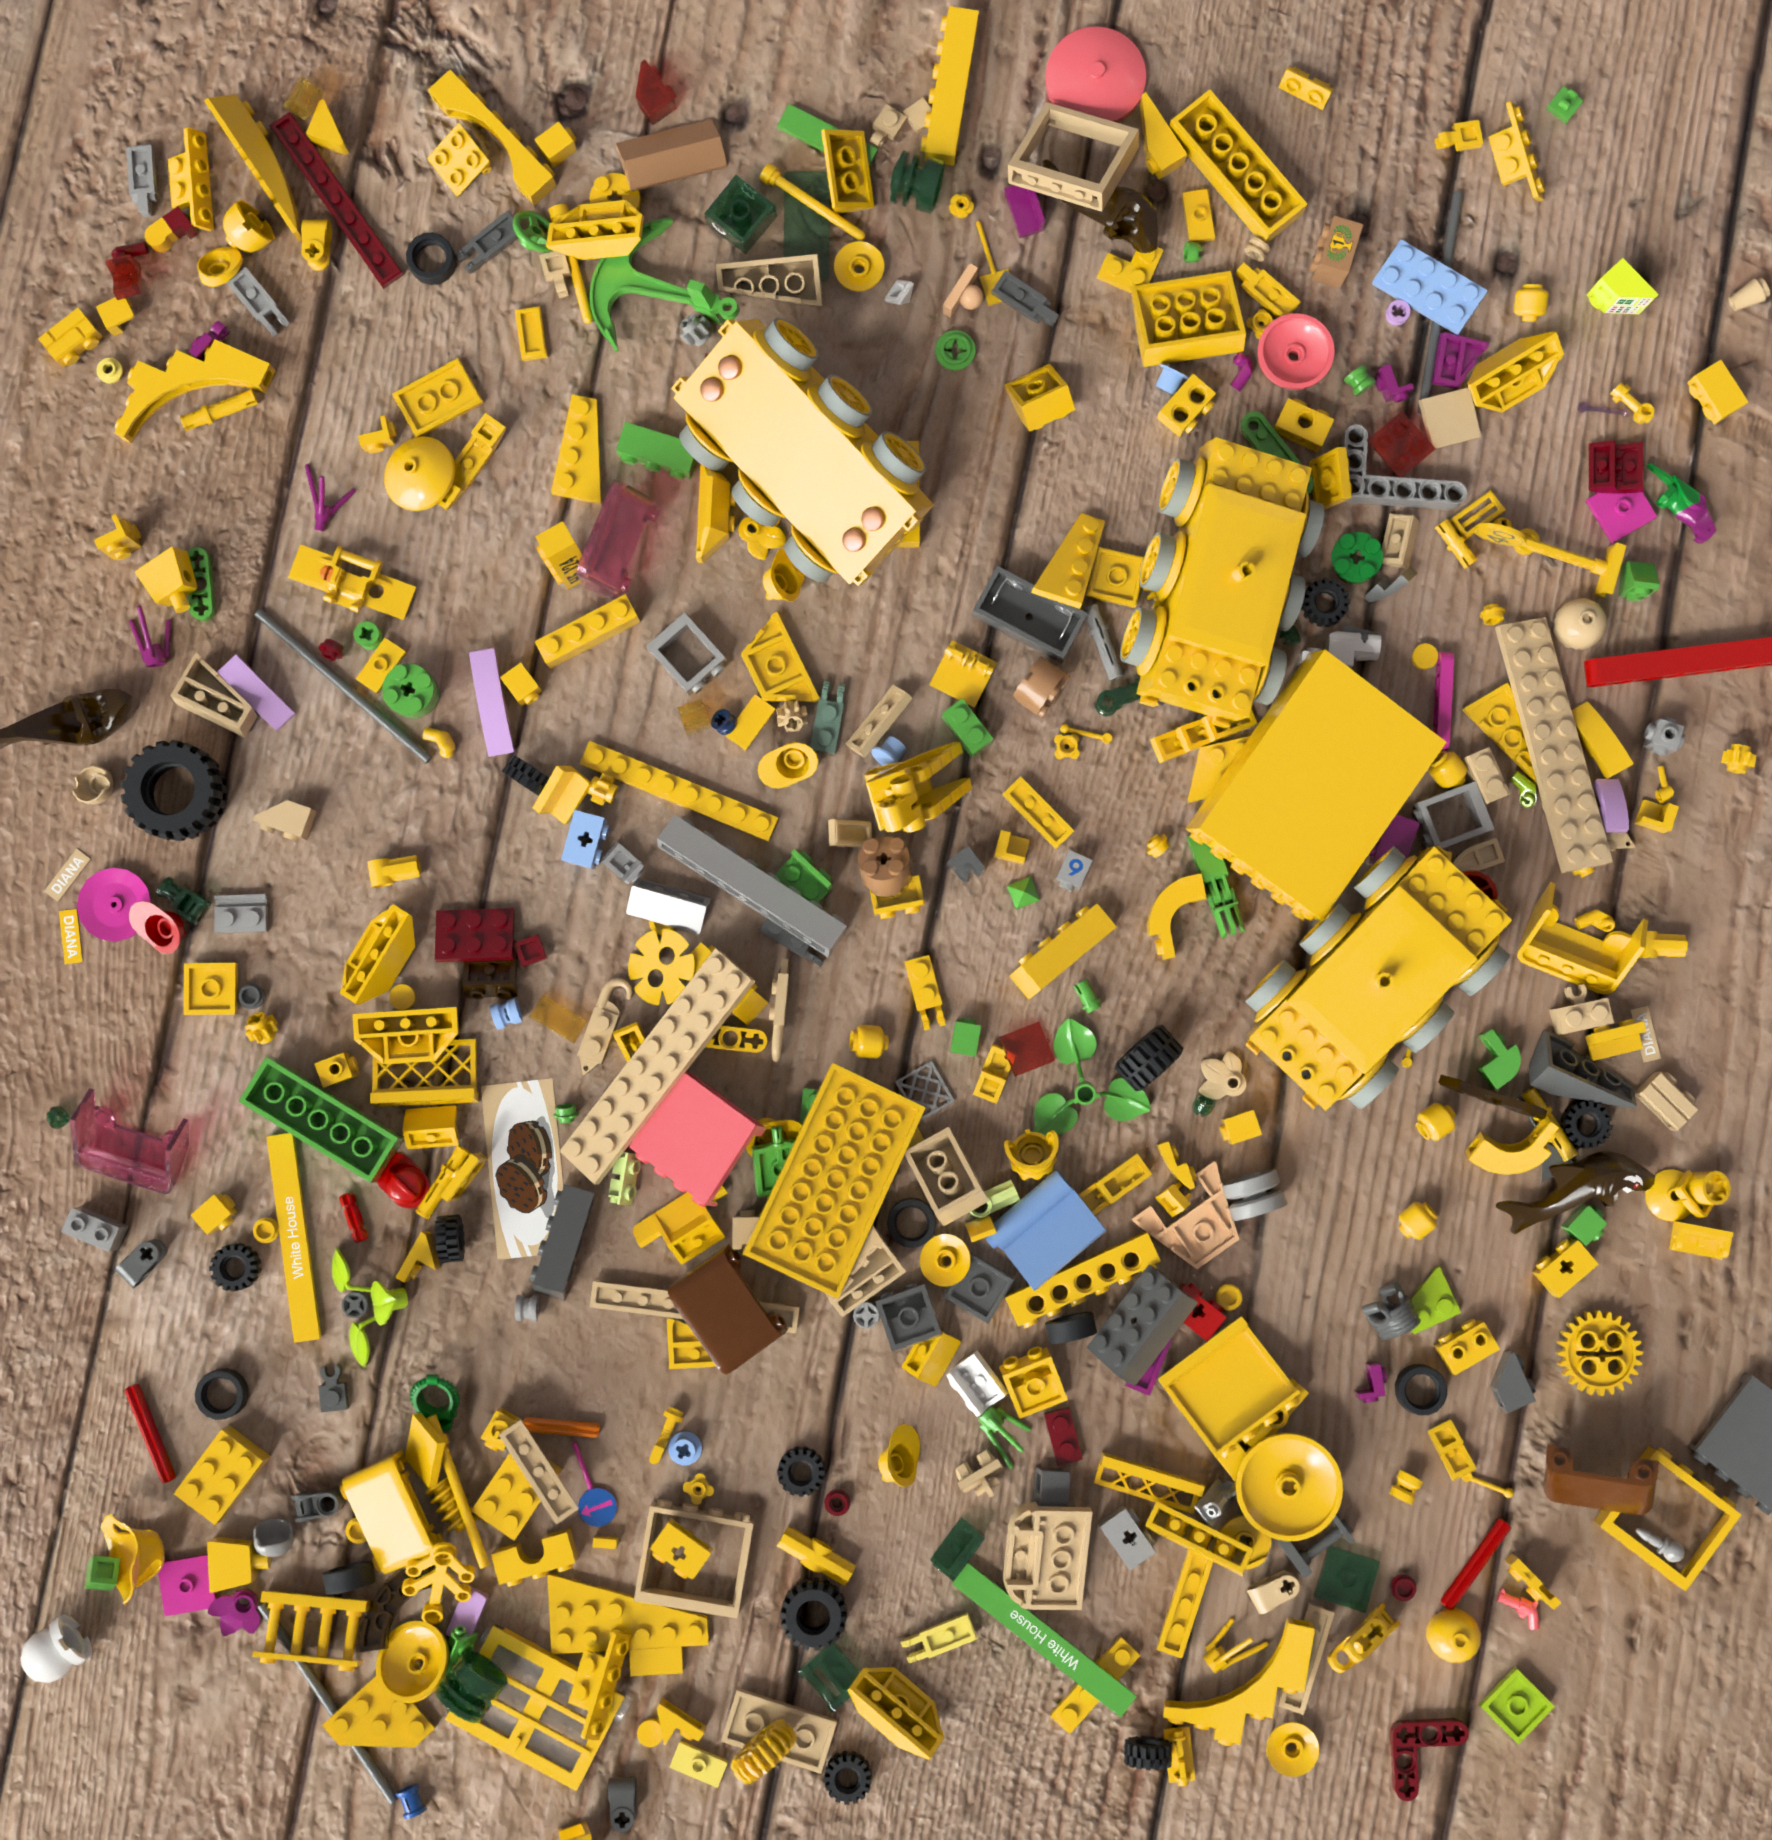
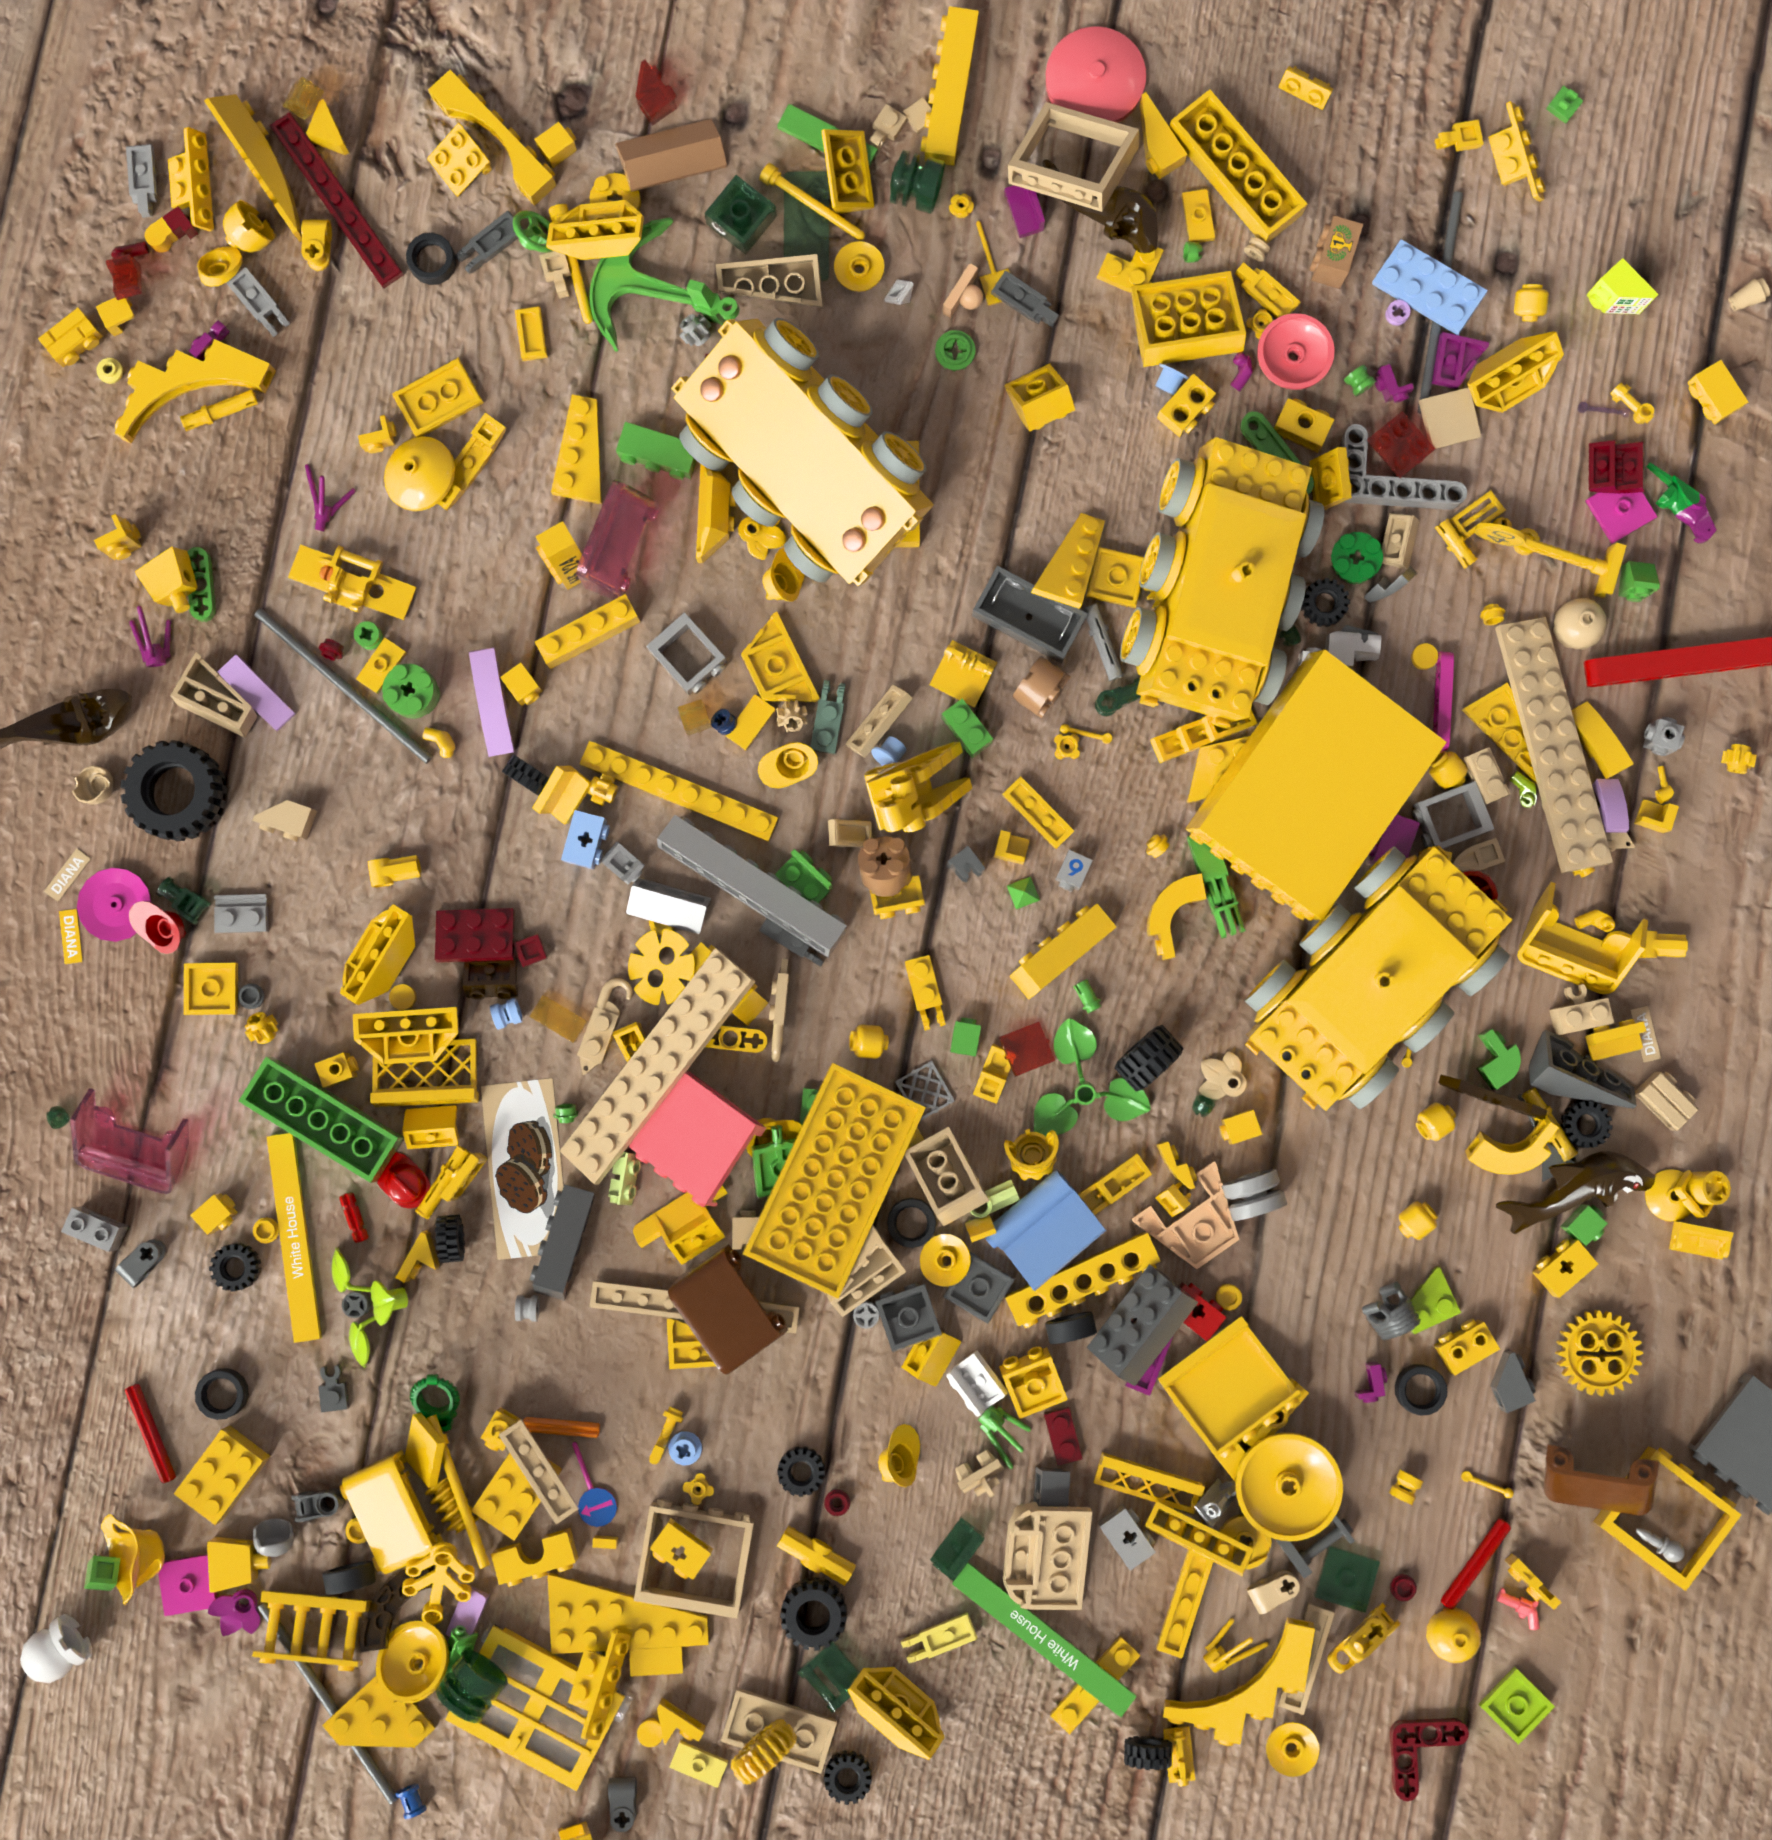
(1451, 1450): yellow slope -> none

